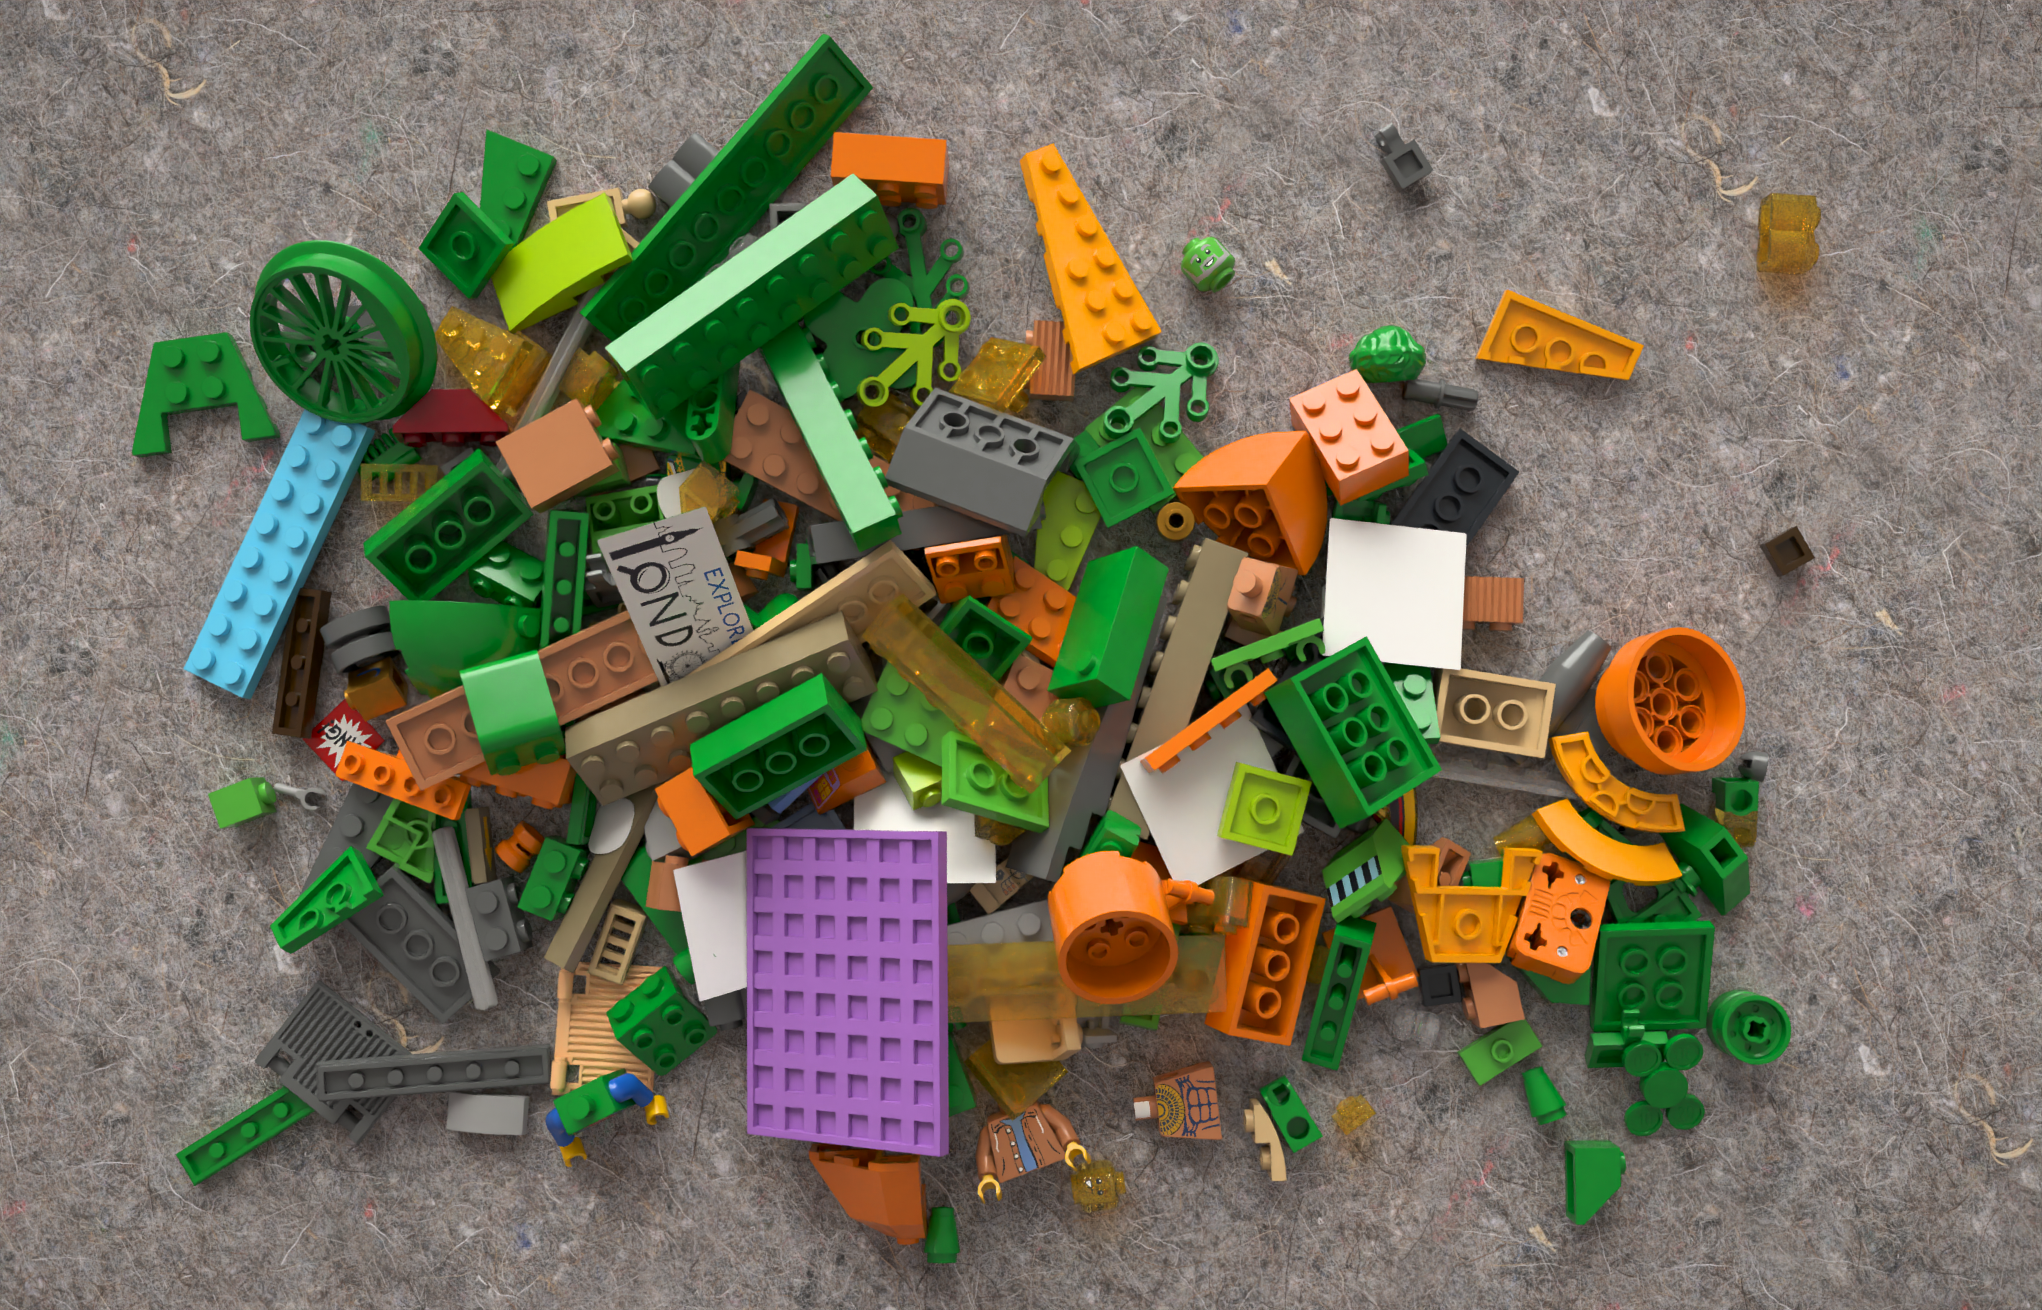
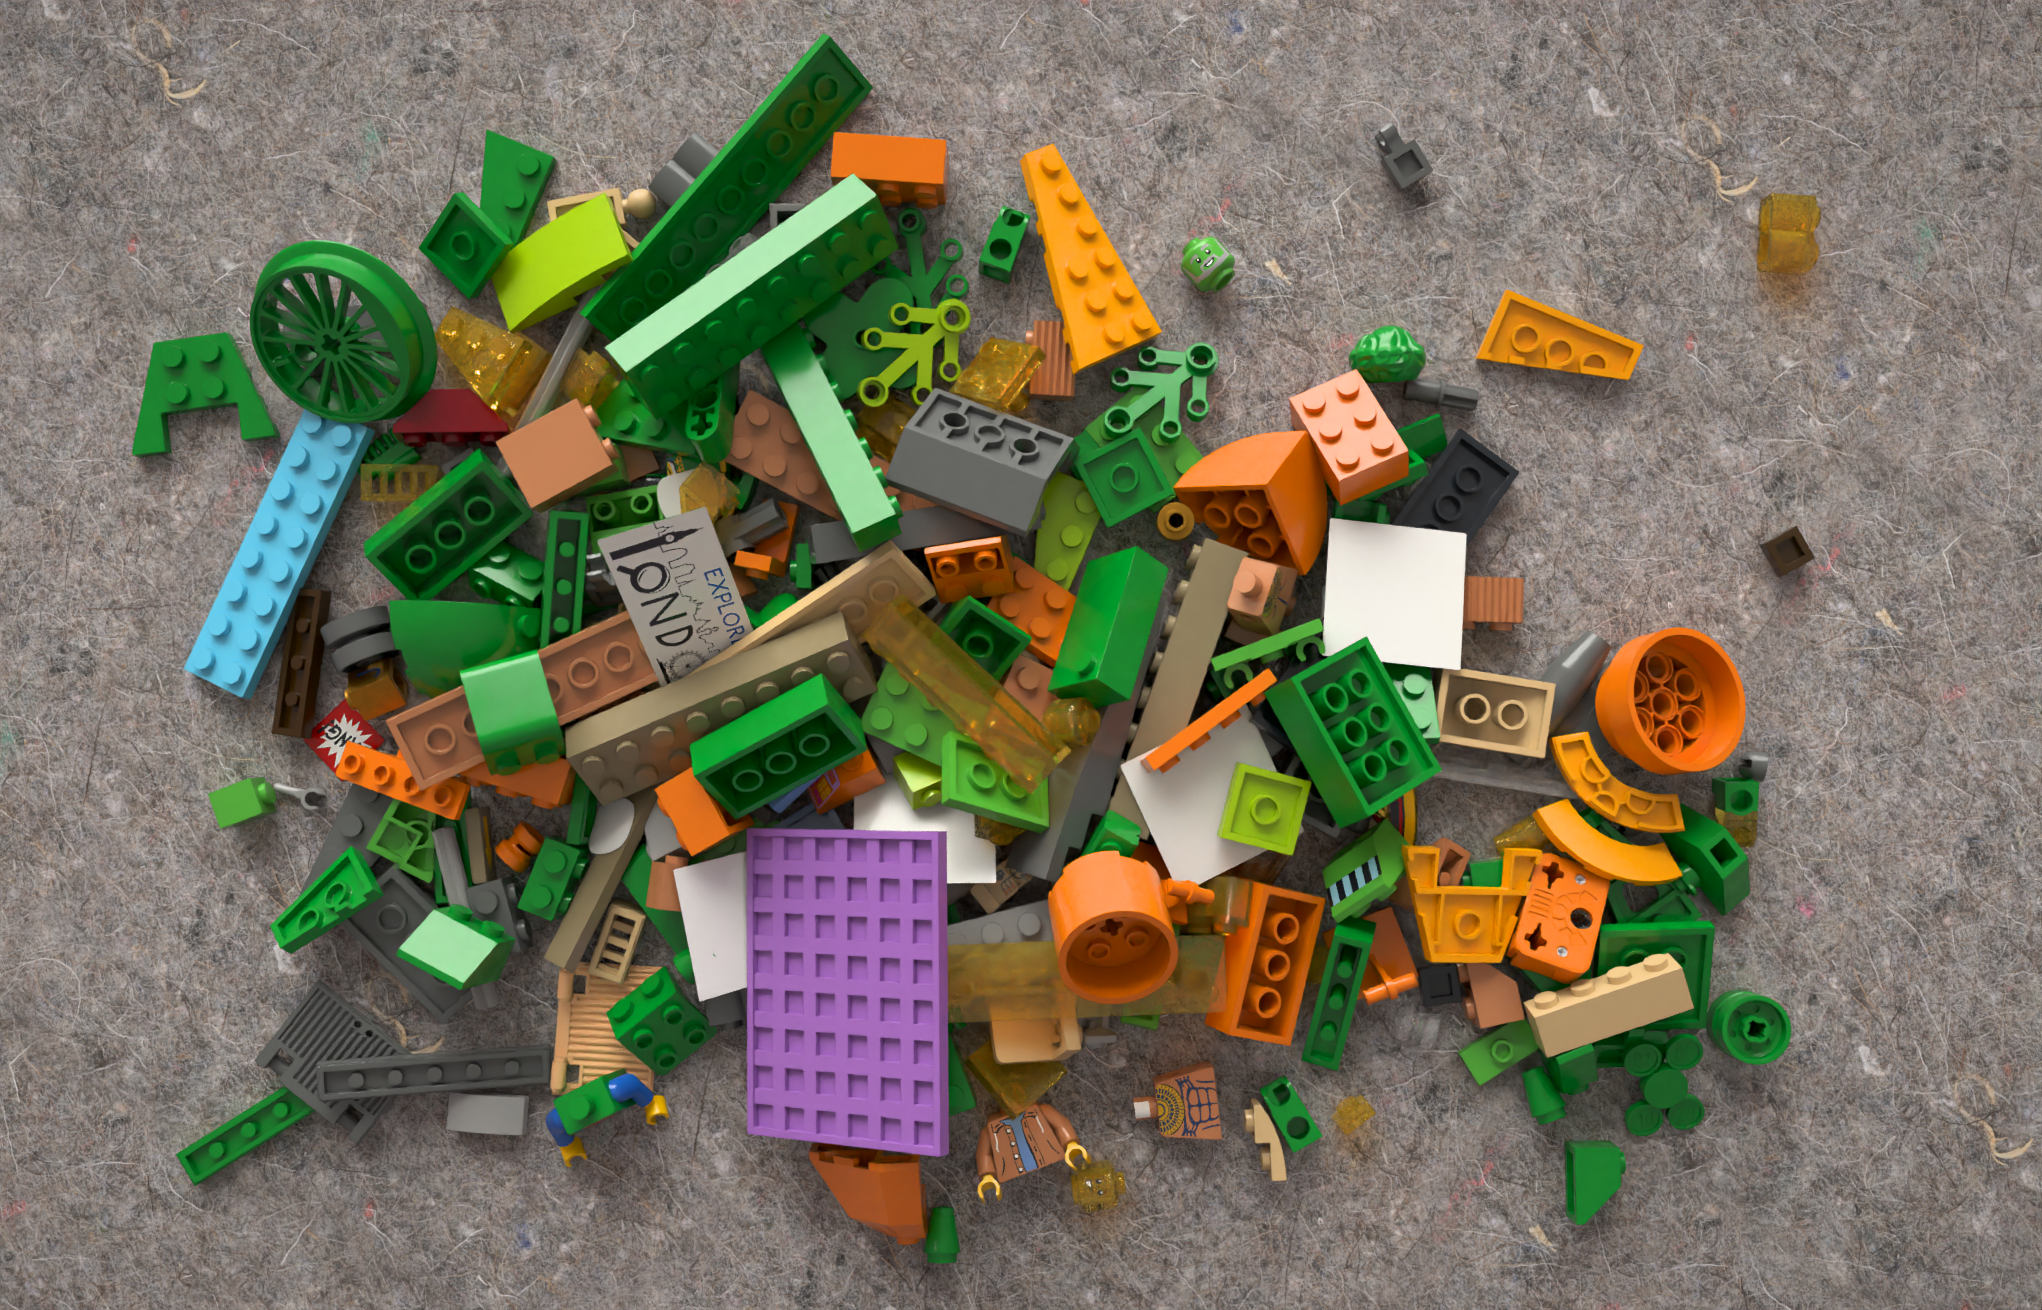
(458, 947): none -> slope
(1004, 244): none -> green leg
(1571, 1069): none -> green slope
(1608, 1004): none -> tan brick

